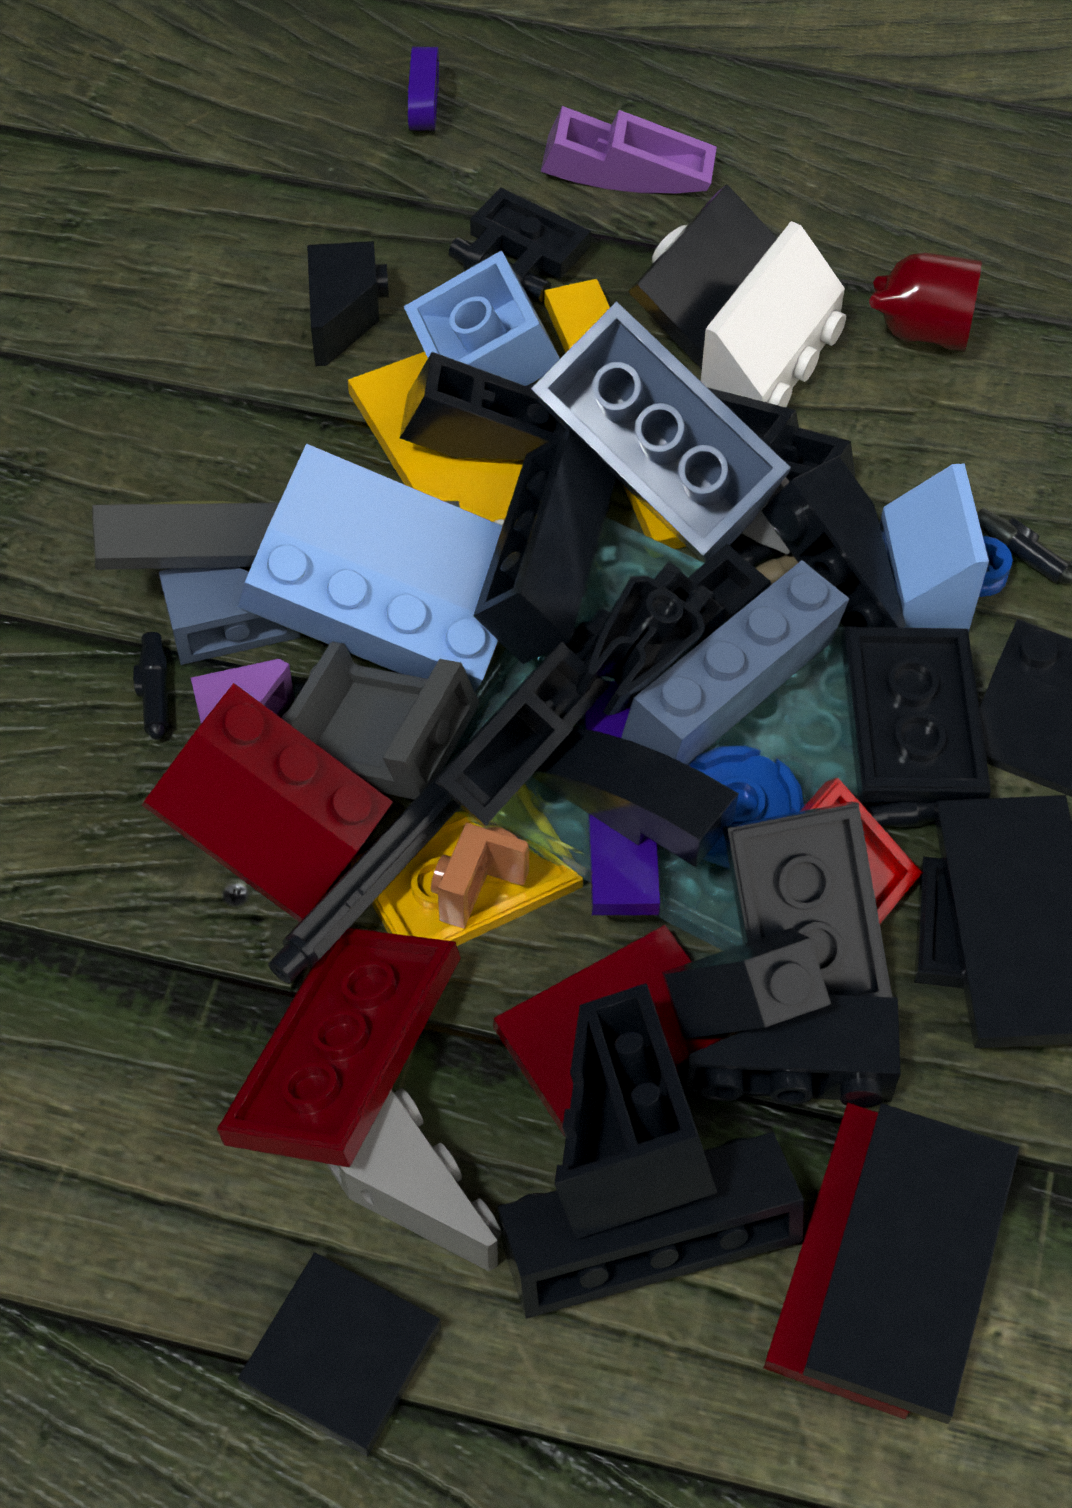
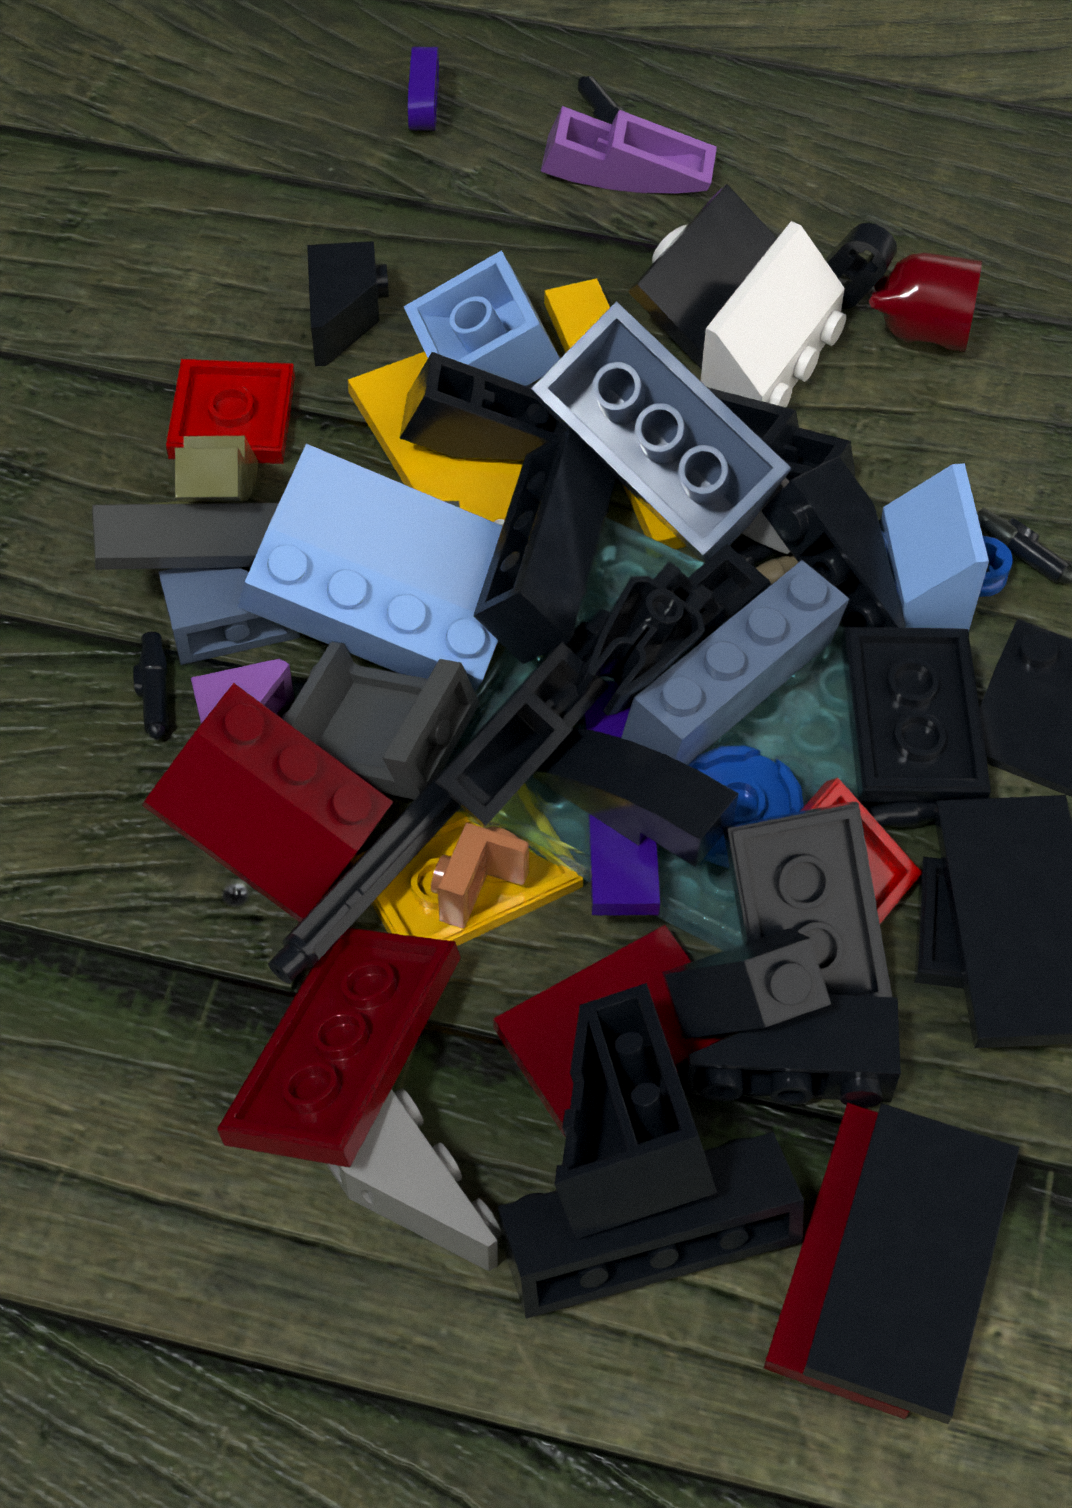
(215, 469): none -> olive slope
(233, 401): none -> red tile
(340, 1353): black tile -> none
(527, 232): black plate -> none
(604, 106): none -> black piece
(861, 271): none -> black beam

